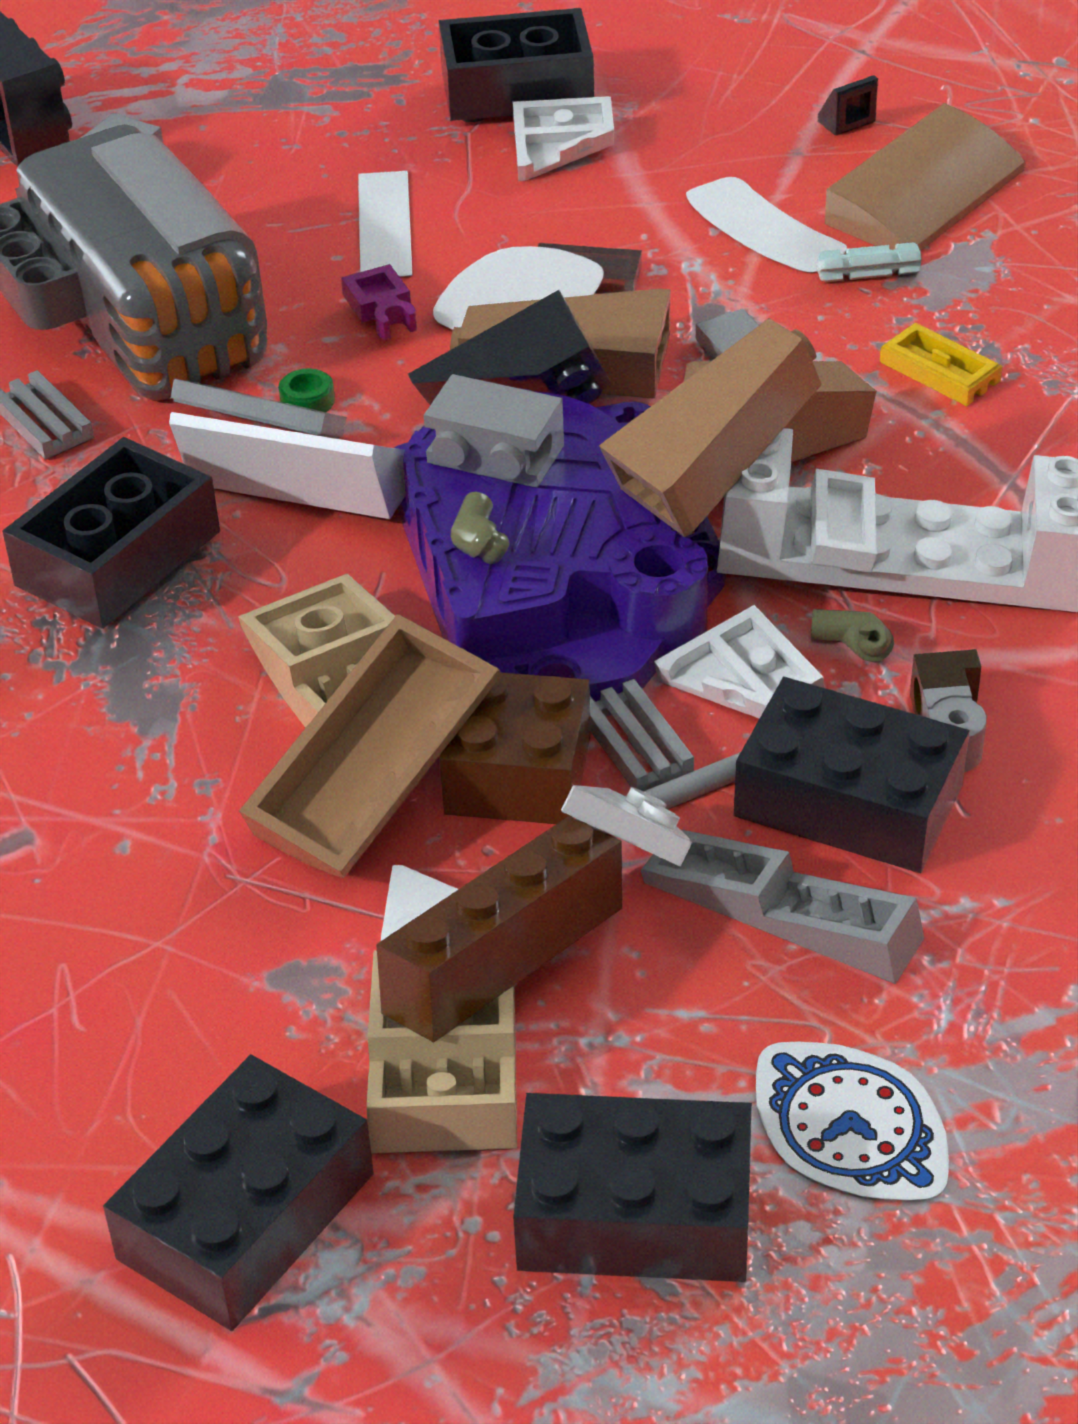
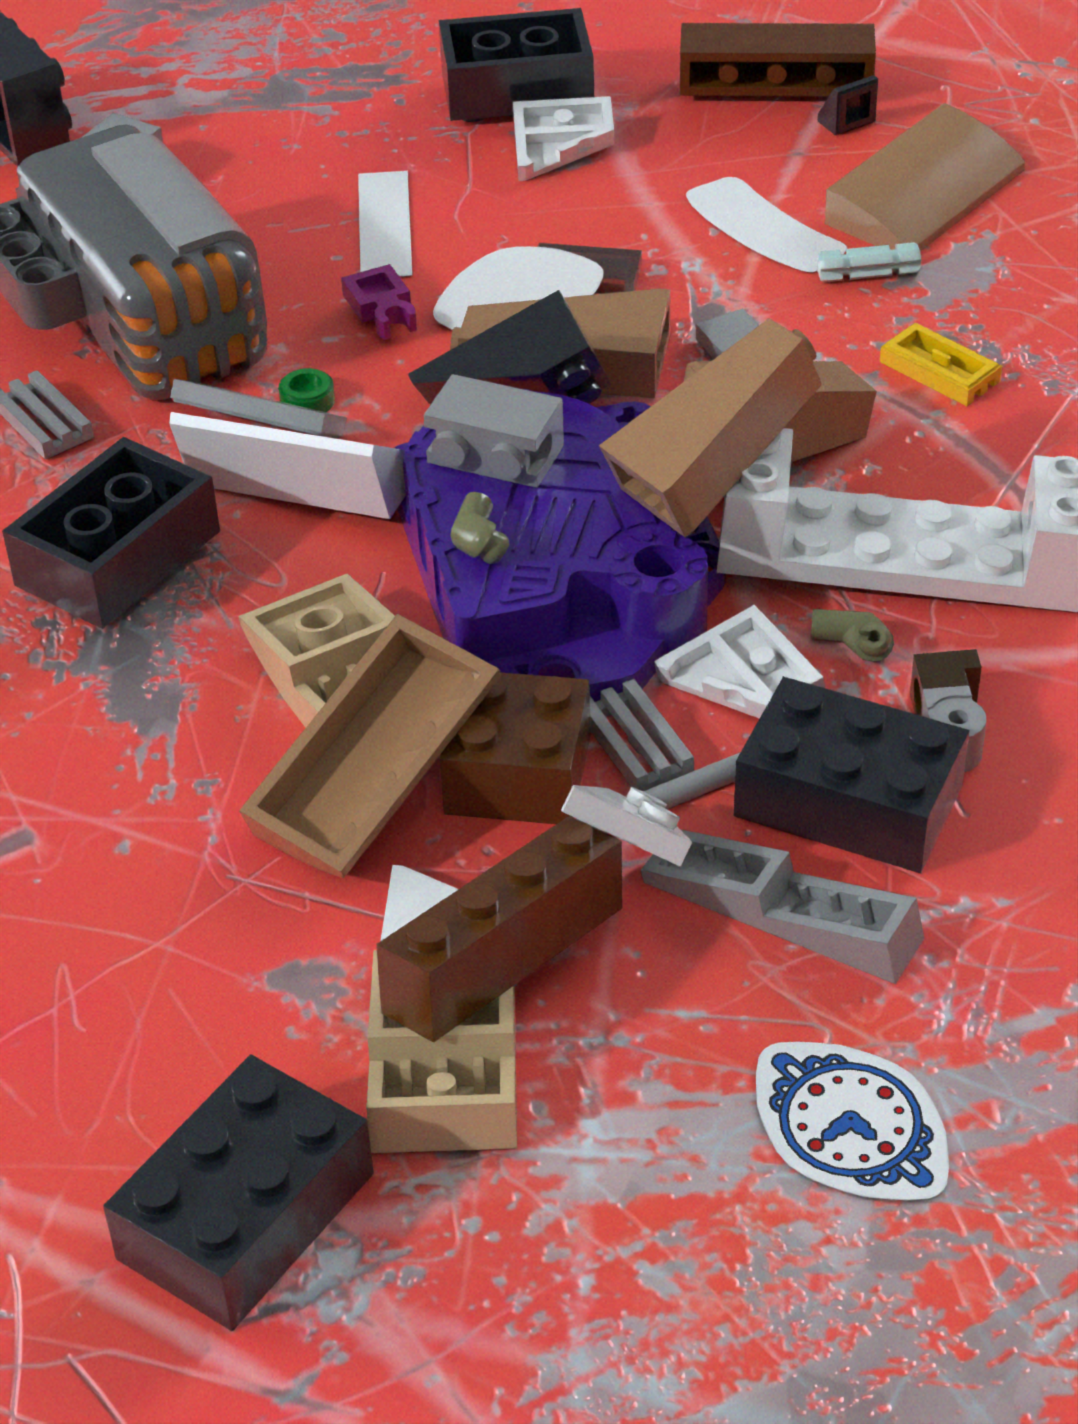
(633, 1187): black brick -> none
(773, 58): none -> reddish brown brick
(843, 520): white tile -> none

